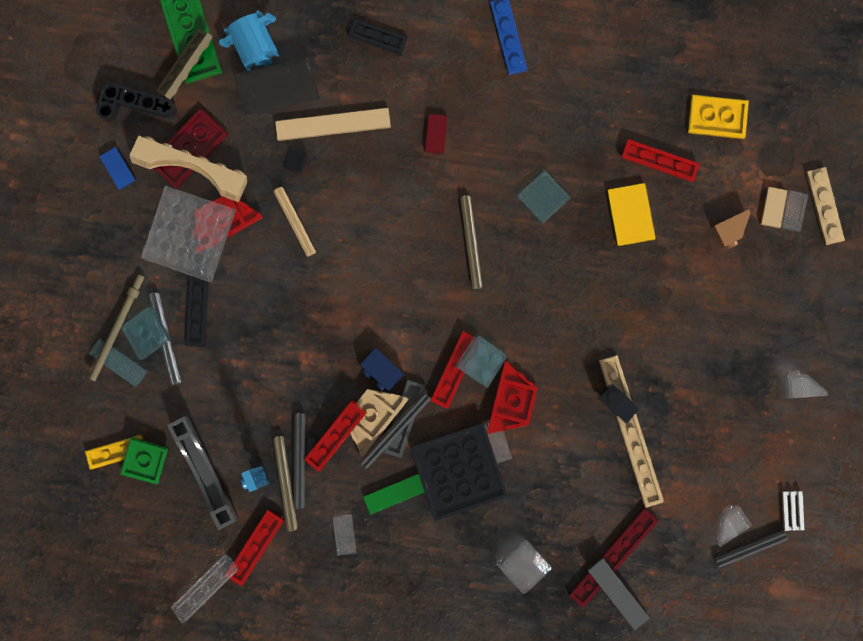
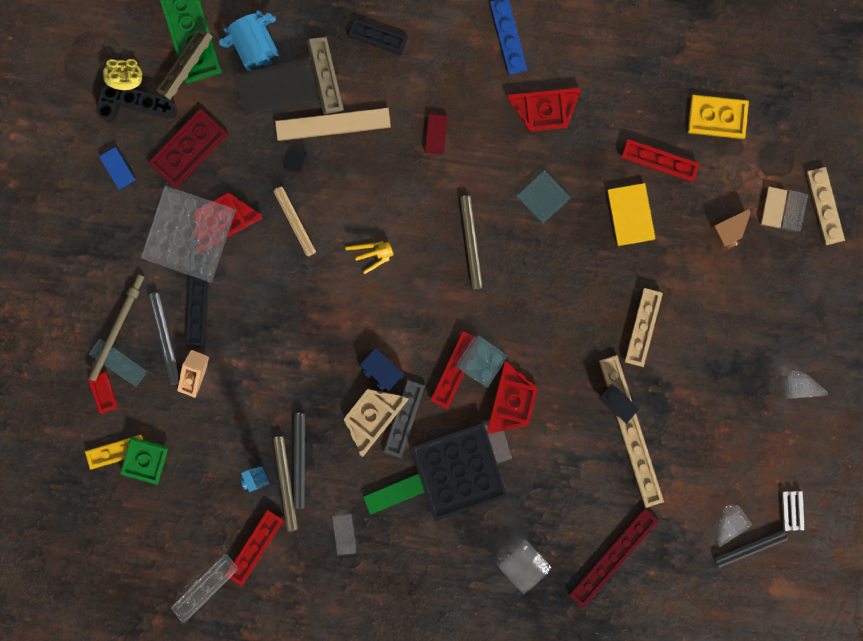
(103, 393): none -> red tile
(122, 74): none -> light yellow tile
(146, 333): clear light blue plate -> none
(153, 154): tan arch -> none
(192, 373): none -> light nougat slope
(206, 477): dark grey arch -> none
(325, 75): none -> dark tan plate
(335, 436): red plate -> none
(382, 250): none -> yellow plant
(395, 430): dark grey axle -> none
(545, 109): none -> red wing
(618, 593): dark grey tile -> none
(643, 327): none -> tan plate

